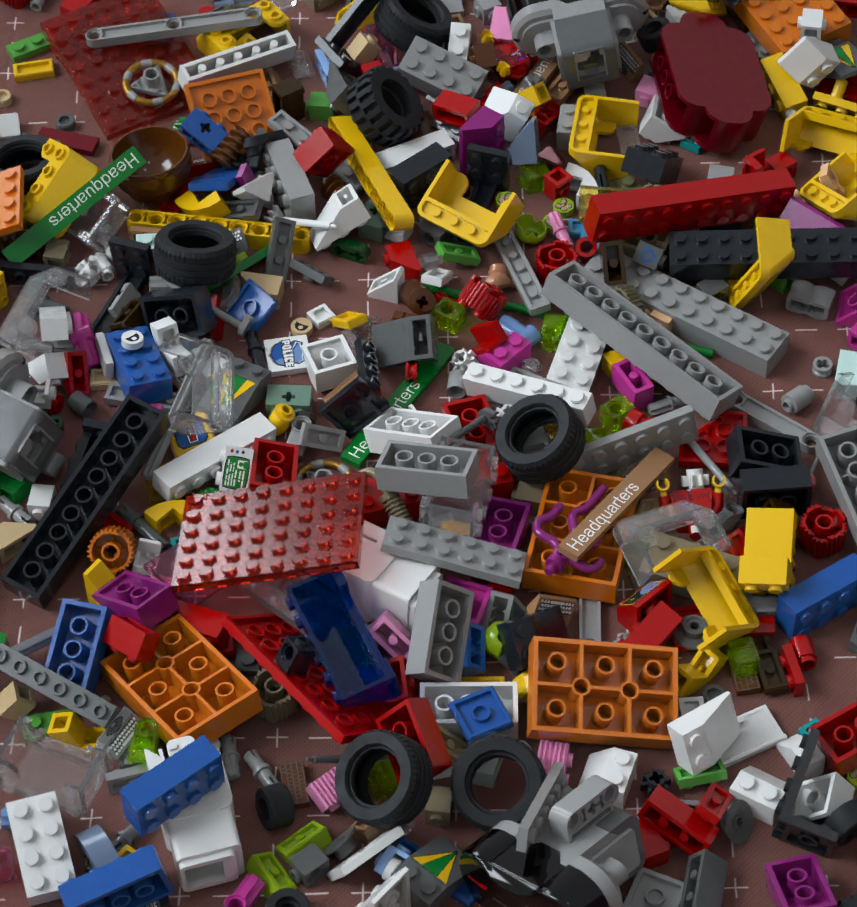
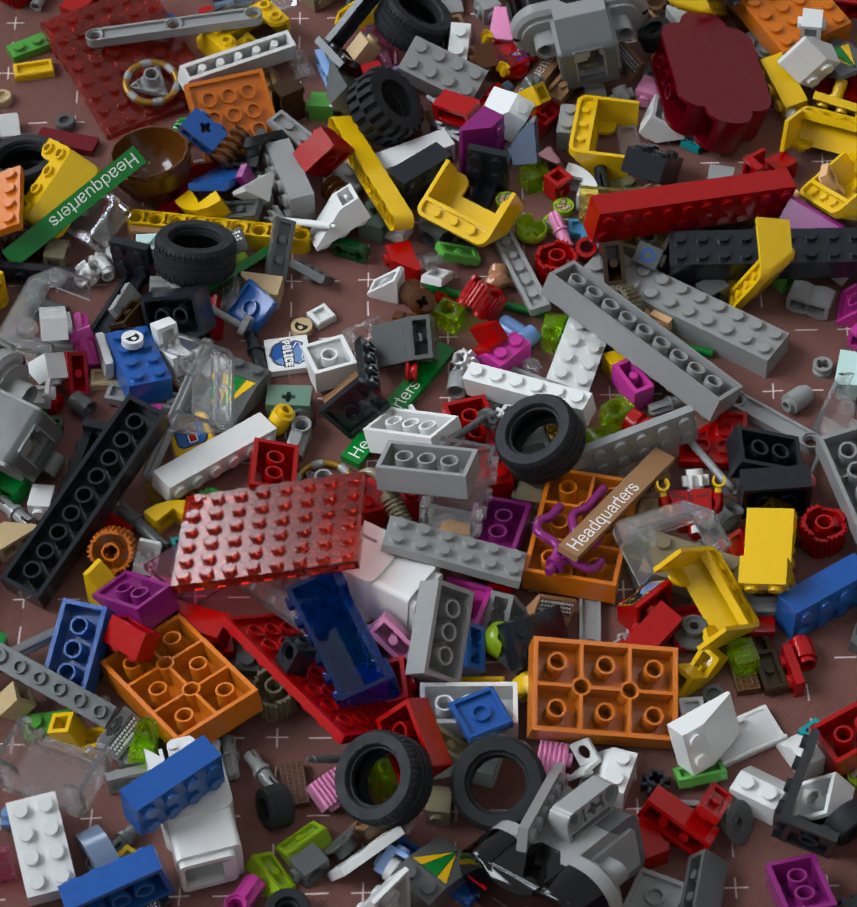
(235, 468): brick -> none
(321, 437): light grey plate -> none
(349, 320): yellow tile -> none
(586, 764): none -> white bracket
(622, 92): none -> light grey gear

